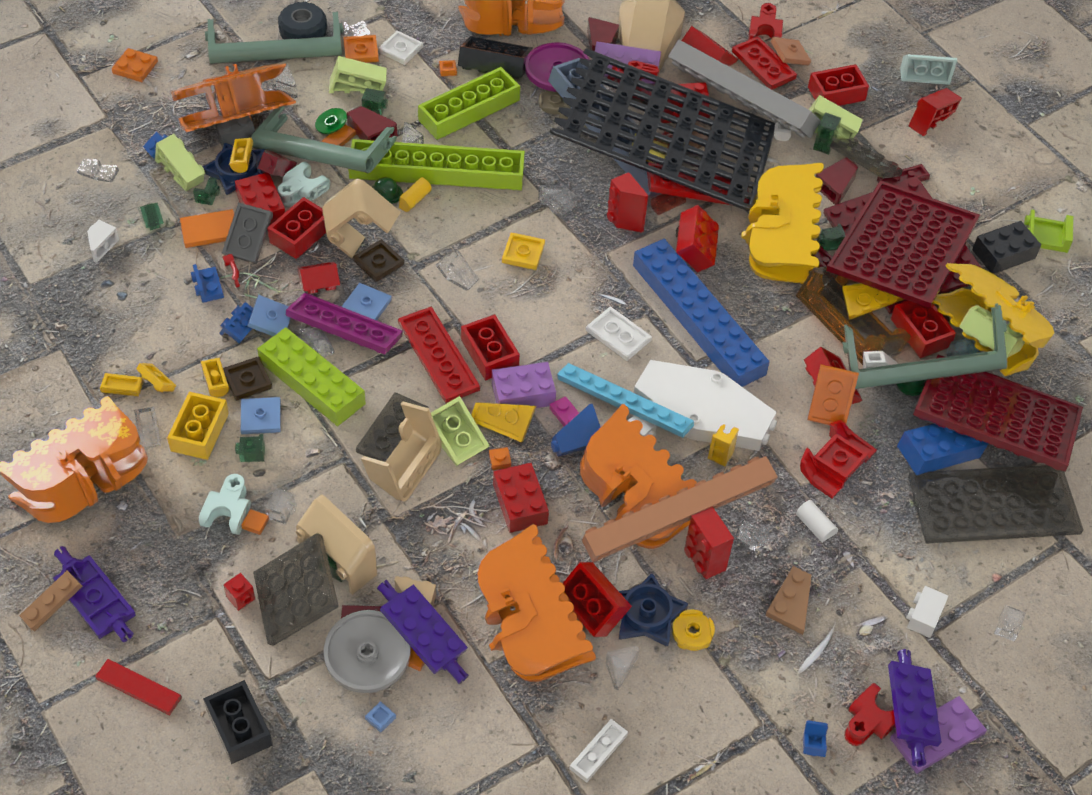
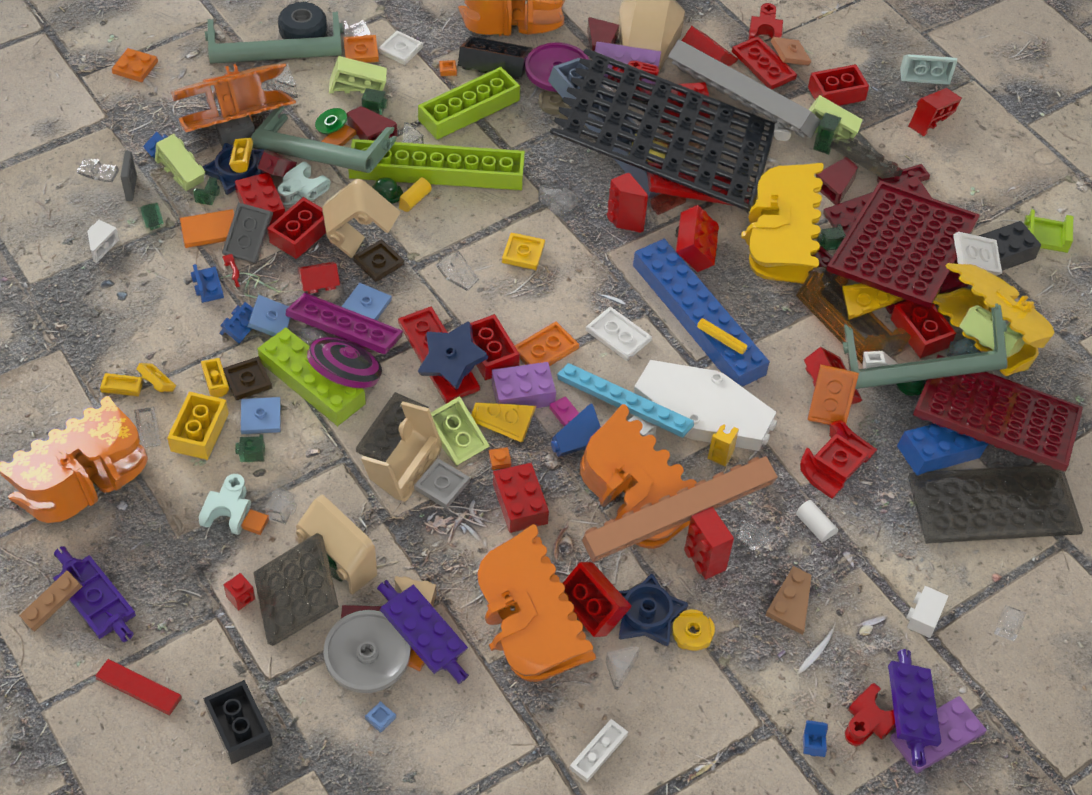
(128, 176): none -> dark grey tile
(344, 362): none -> dish
(442, 483): none -> light grey plate
(452, 354): none -> dark blue plate
(547, 345): none -> orange tile
(722, 336): none -> yellow axle
(978, 251): none -> white plate

